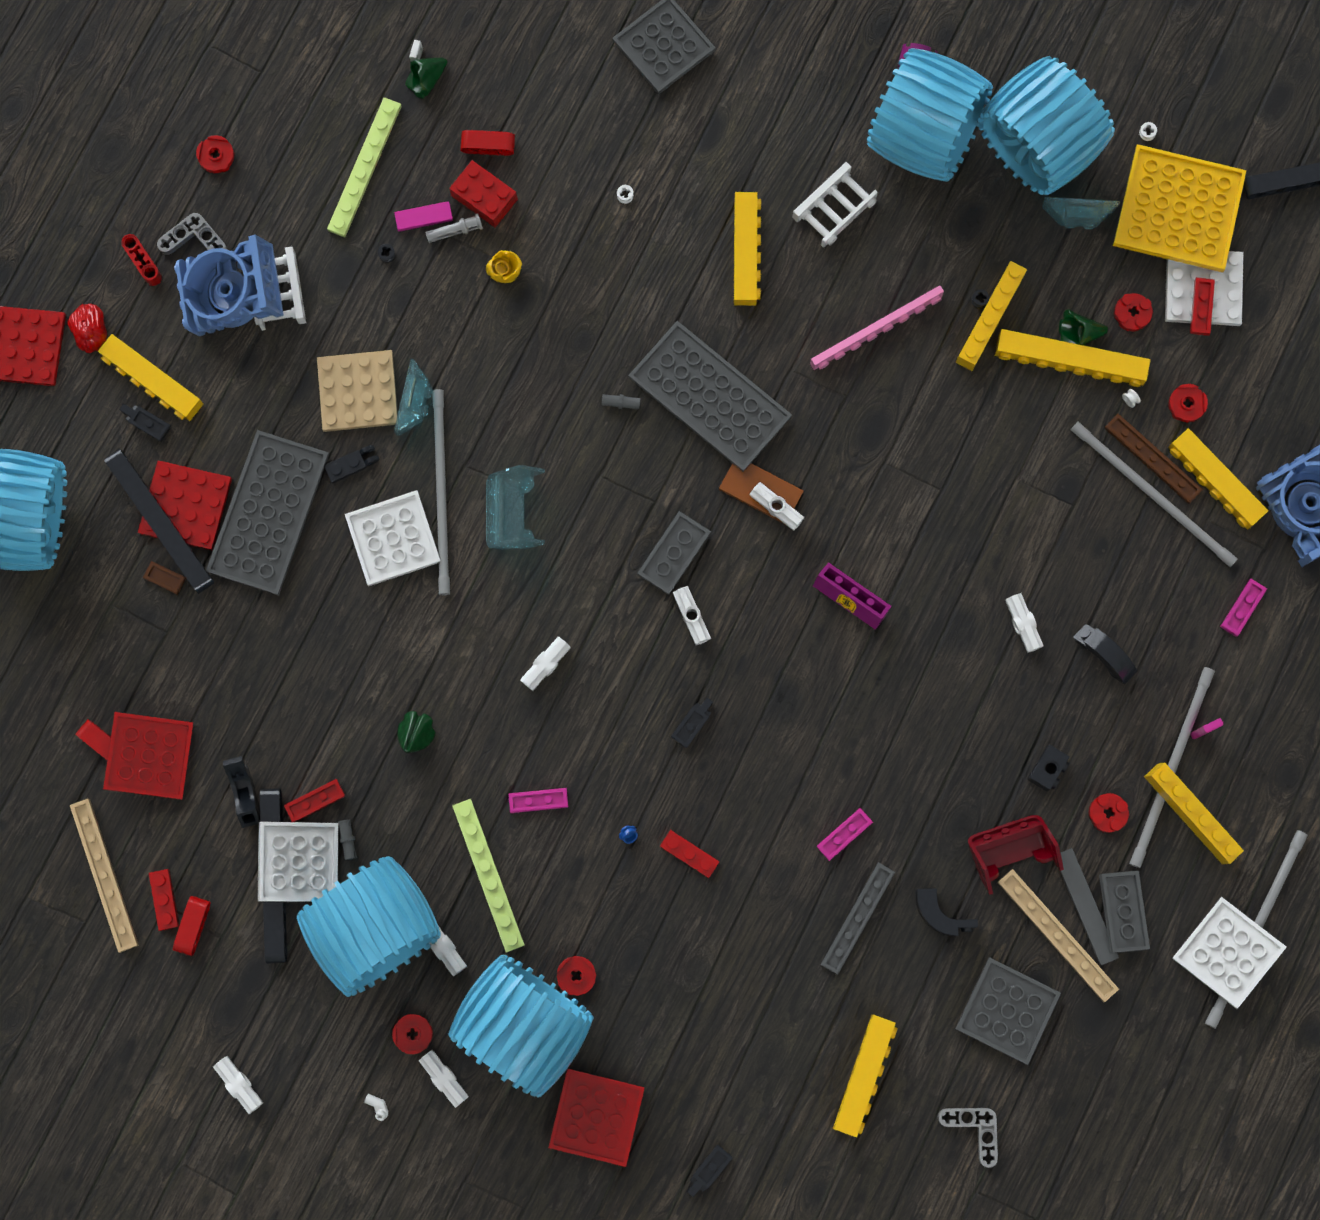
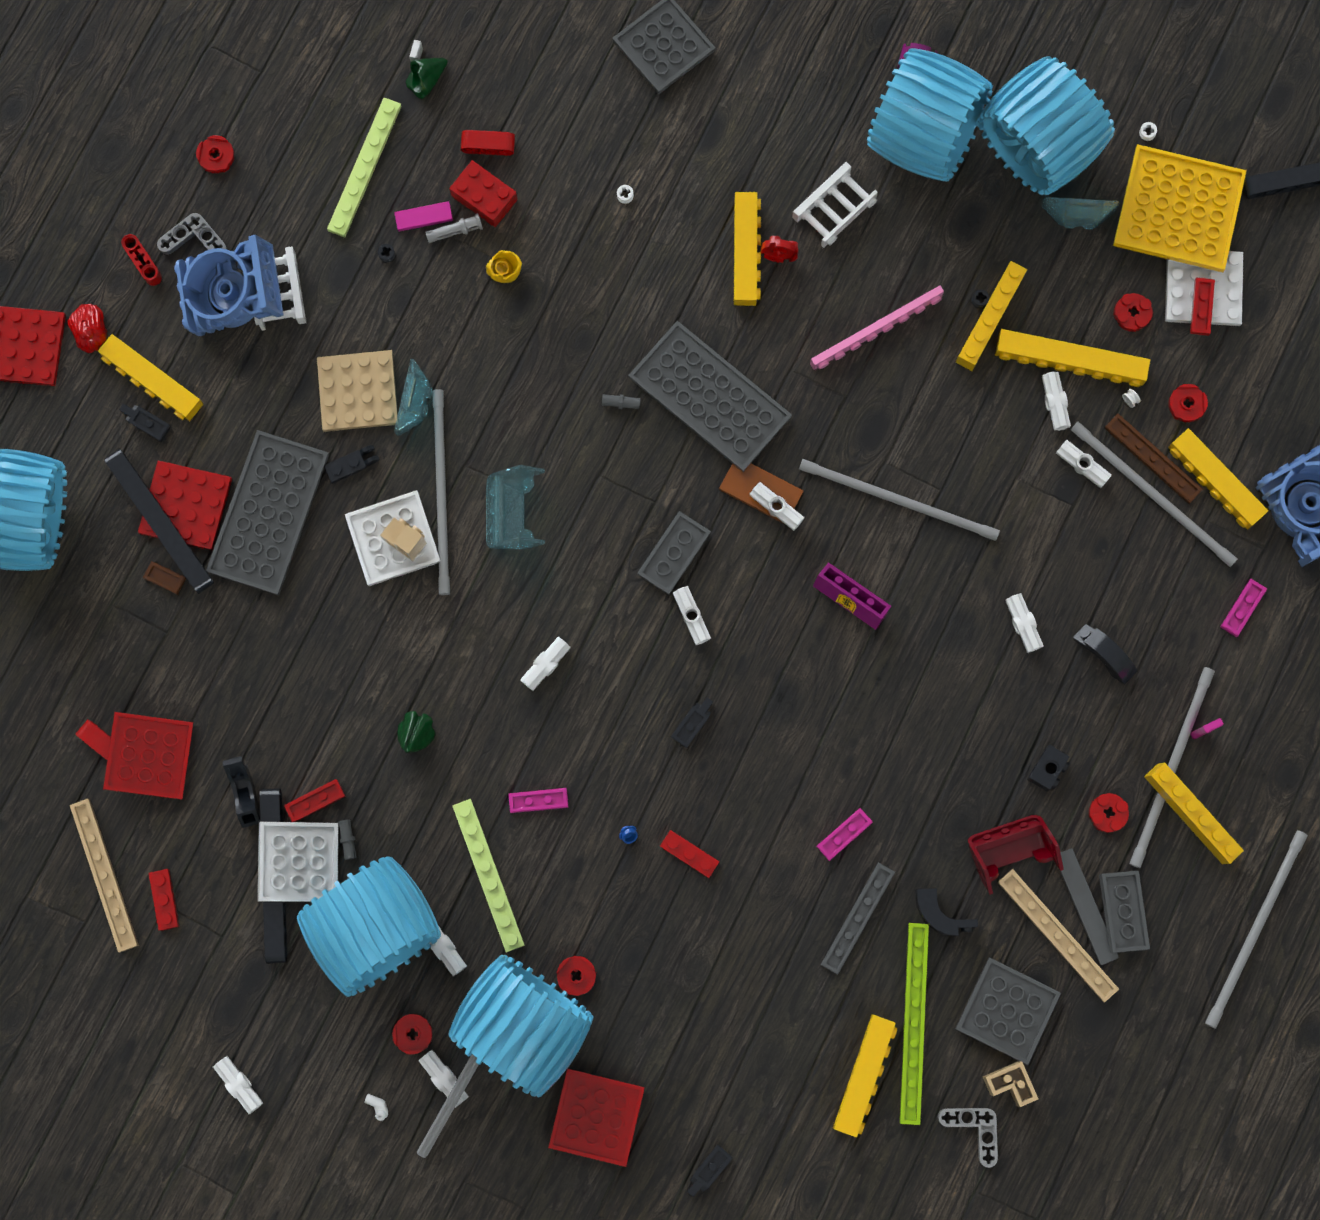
(191, 925): red beam -> none
(404, 538): none -> tan brick
(448, 1107): none -> light grey axle
(778, 250): none -> red plate
(914, 1024): none -> lime plate
(982, 530): none -> light grey piece
(1014, 1079): none -> tan brick
(1056, 401): none -> white piece
(1080, 329): dark green hat -> none
(1093, 472): none -> white piece
(1229, 952): white plate -> none

